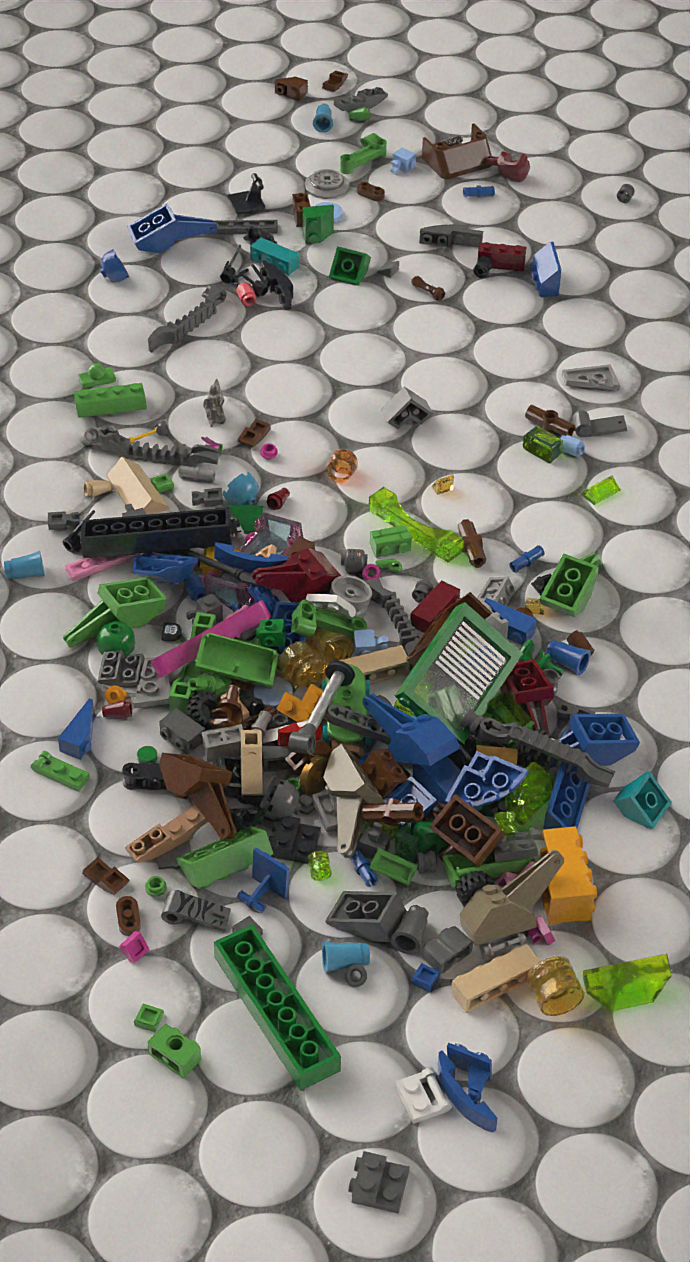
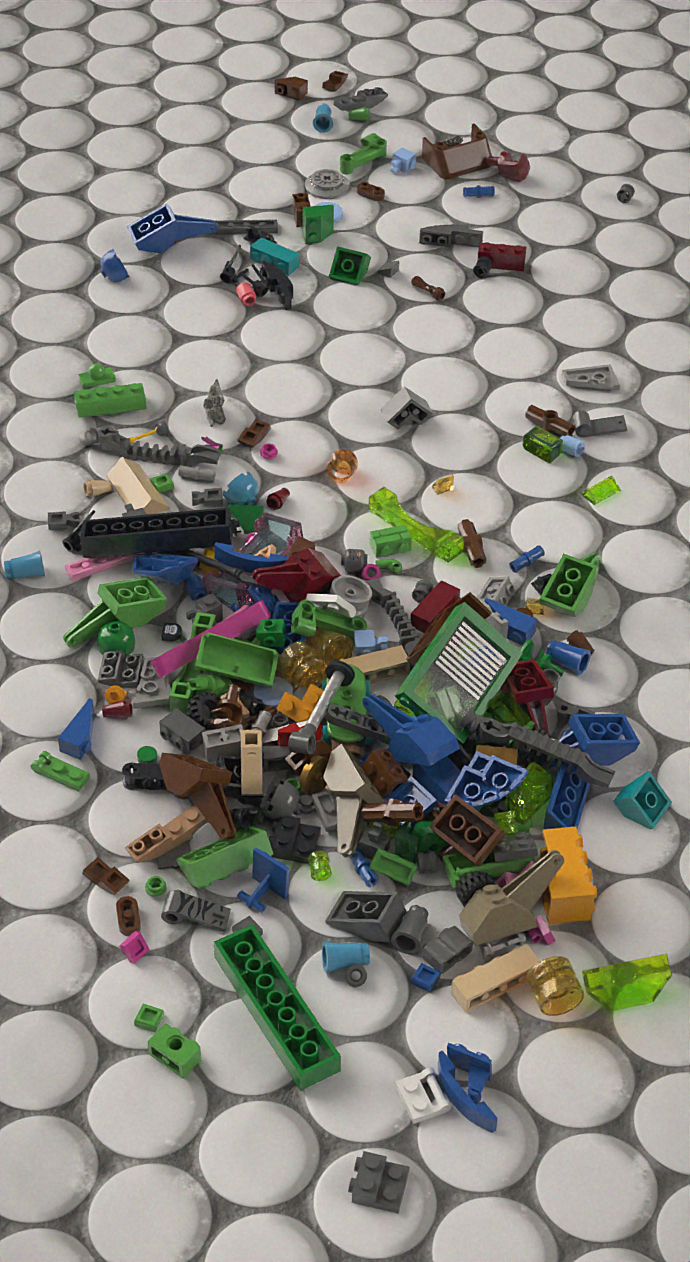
(172, 332): dark grey piece -> none
(248, 200): black plate -> none
(546, 271): blue slope -> none

